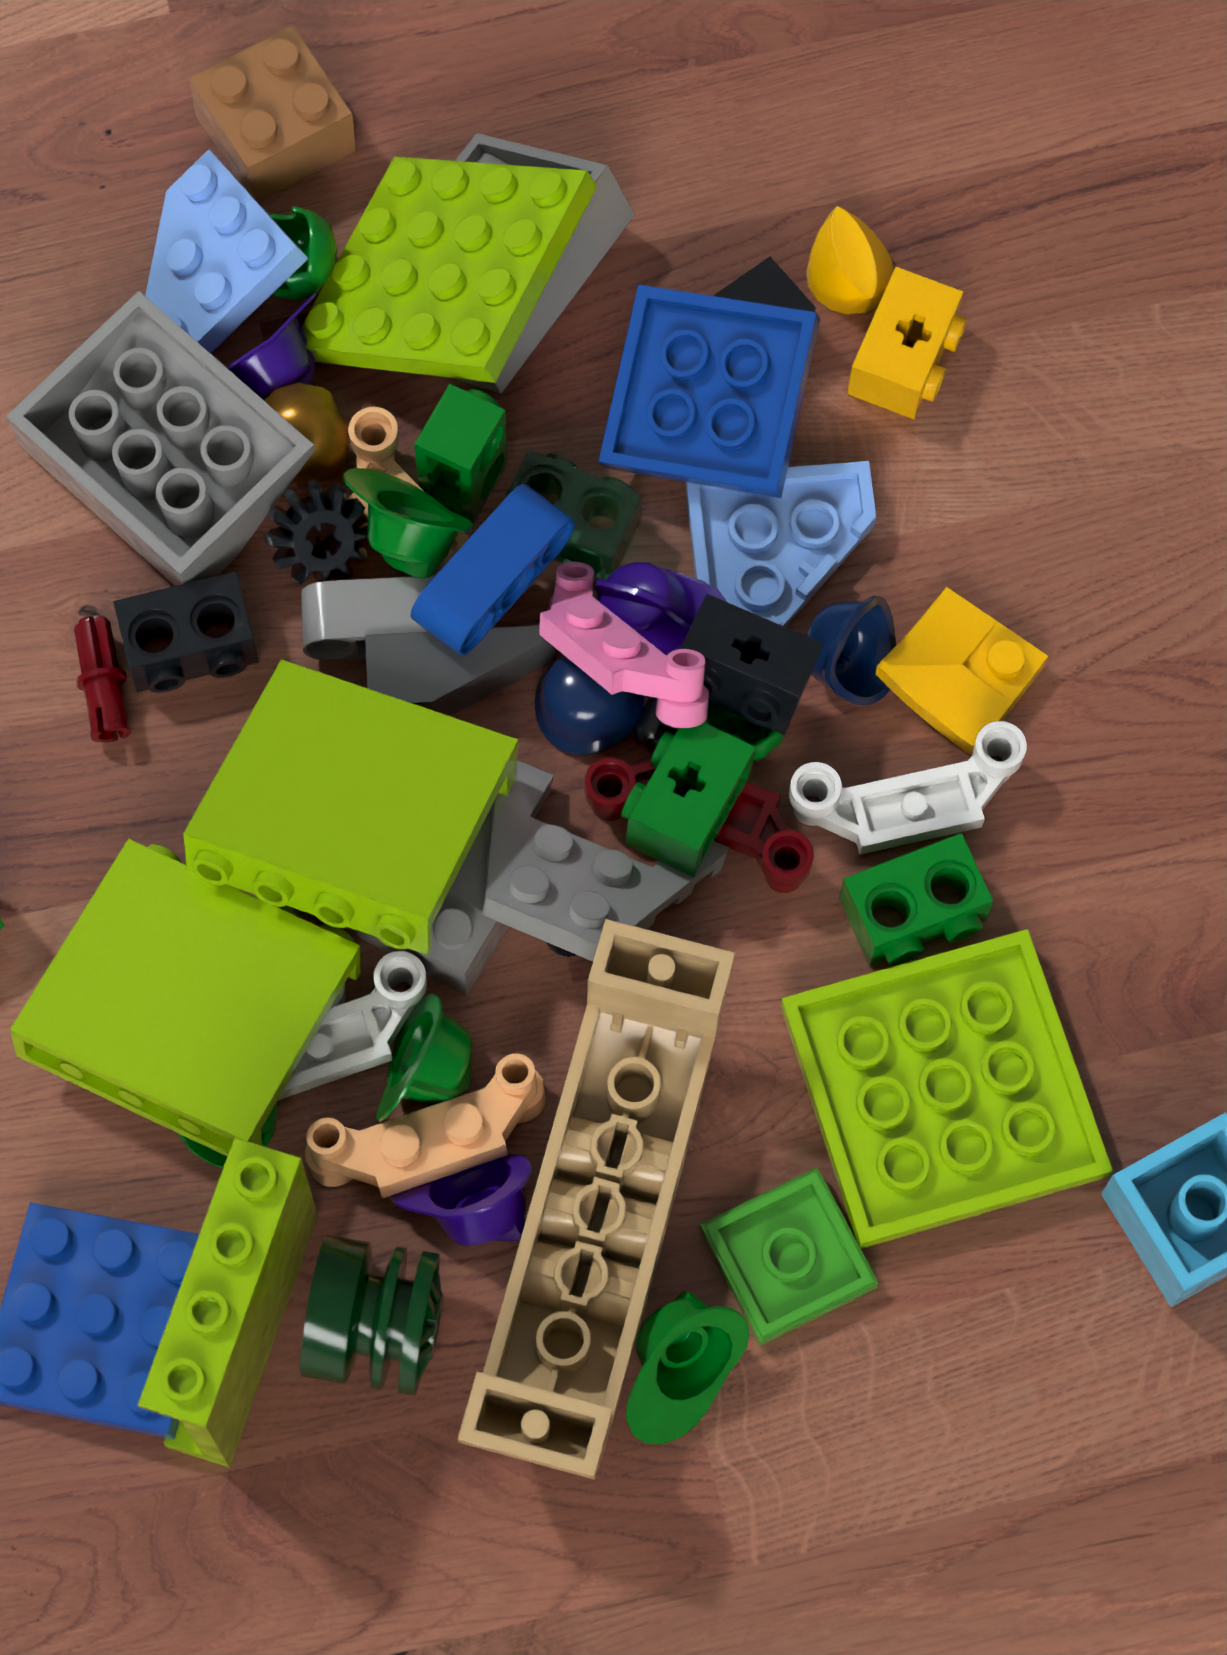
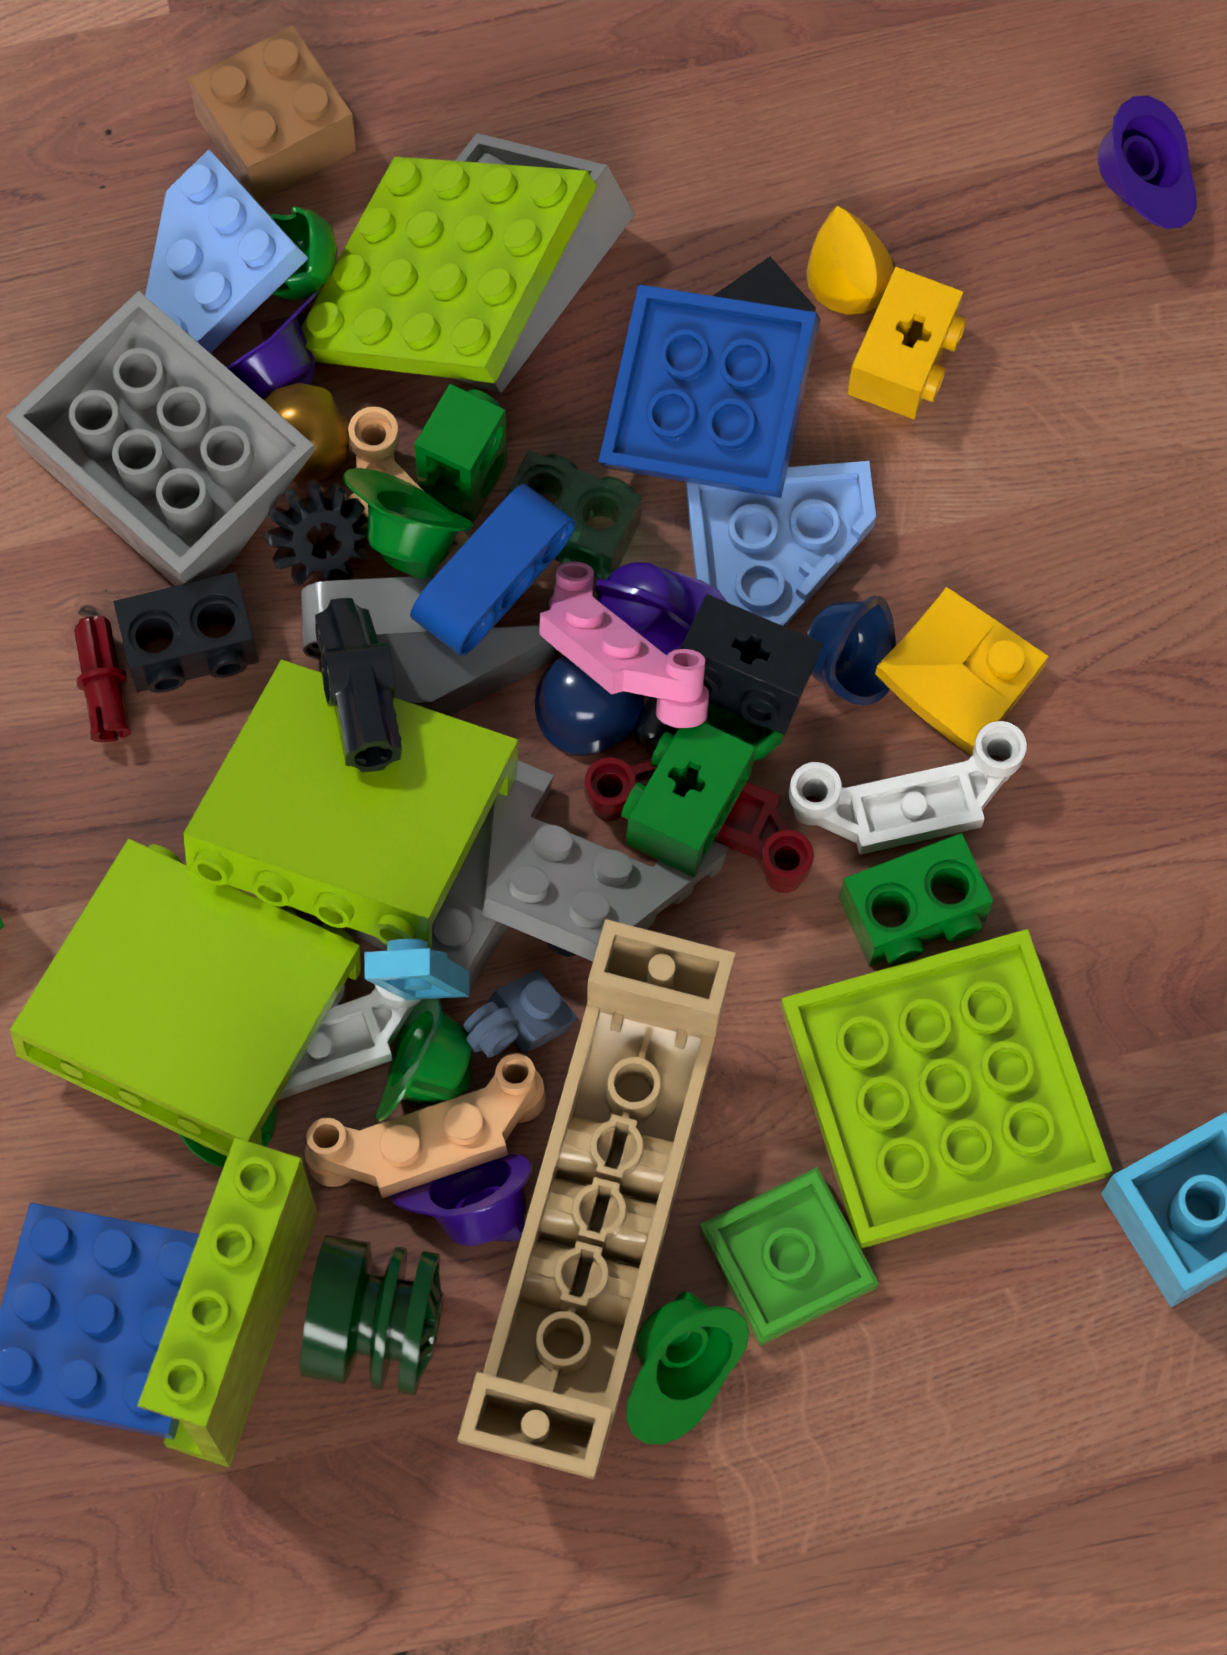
(359, 685): none -> black piece
(416, 971): none -> medium azure plate
(520, 1012): none -> sand blue plate
(1149, 163): none -> dark purple piece

